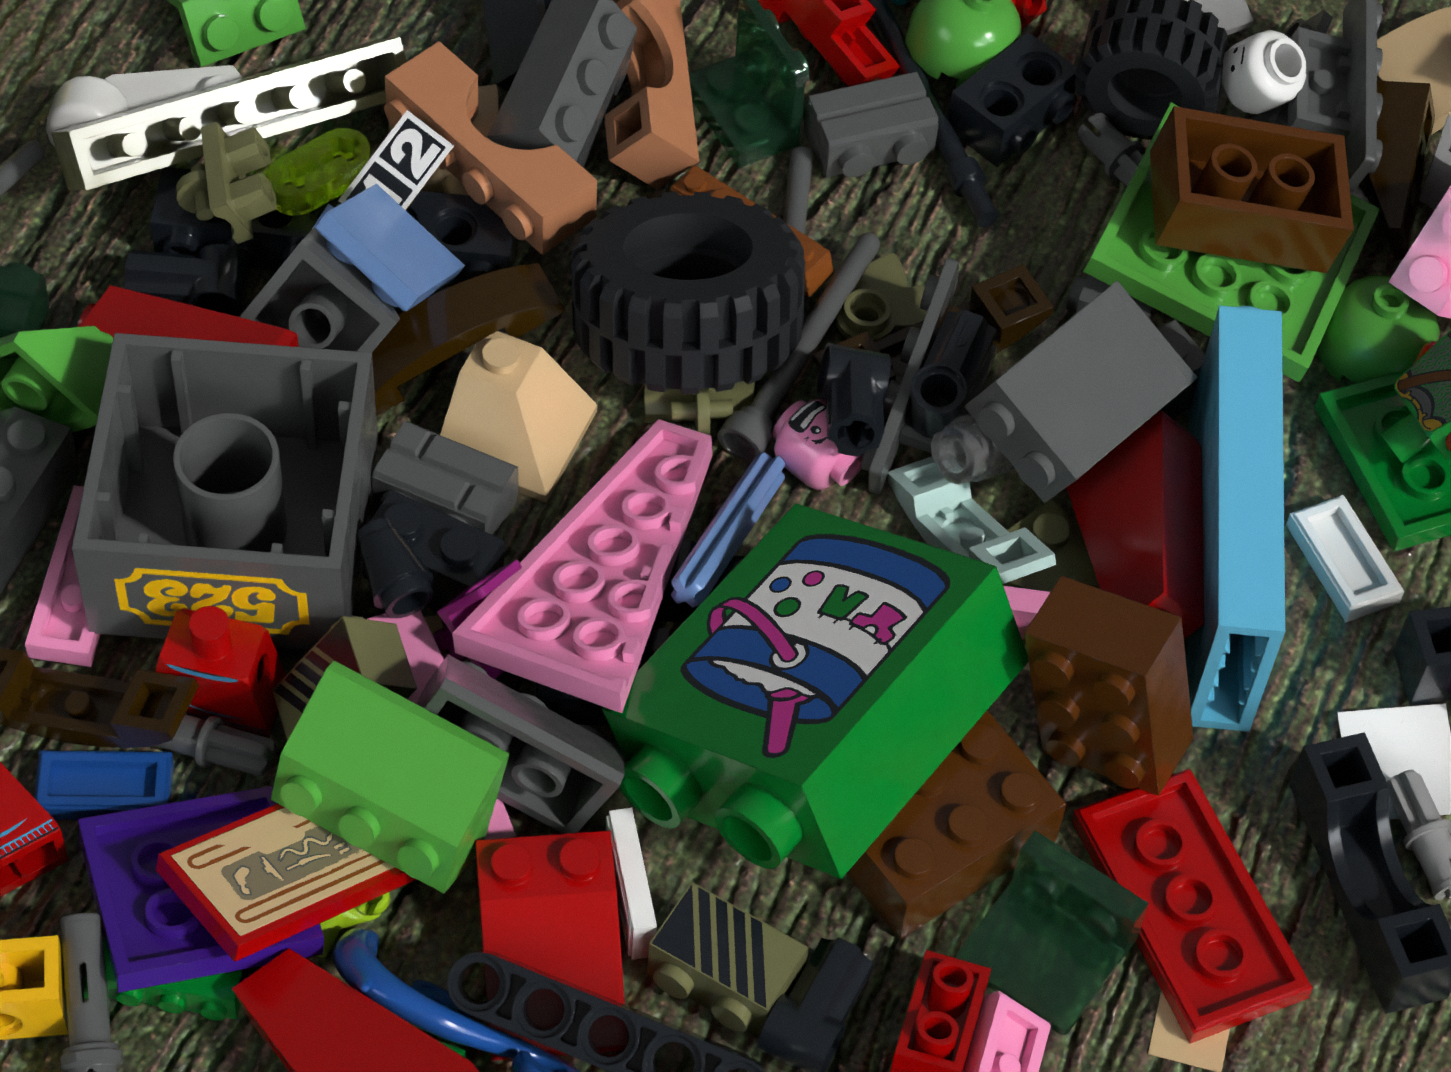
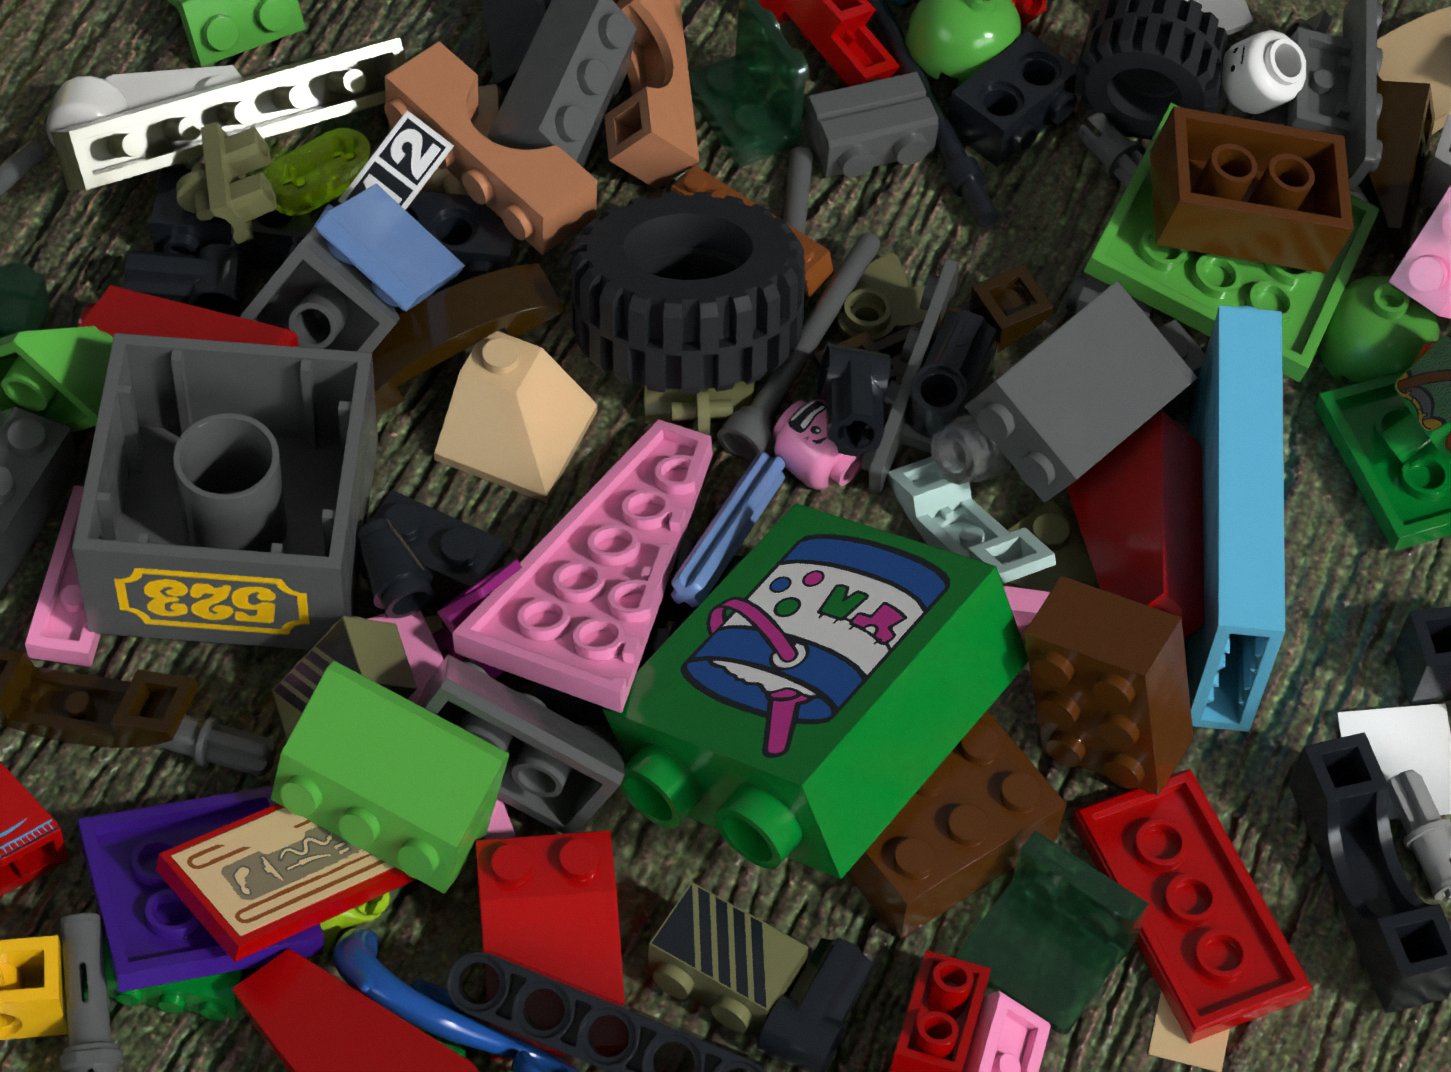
(102, 782): blue tile -> none
(230, 663): red torso -> none
(447, 478): dark grey brick -> none
(631, 883): white tile -> none
(1344, 558): white tile -> none

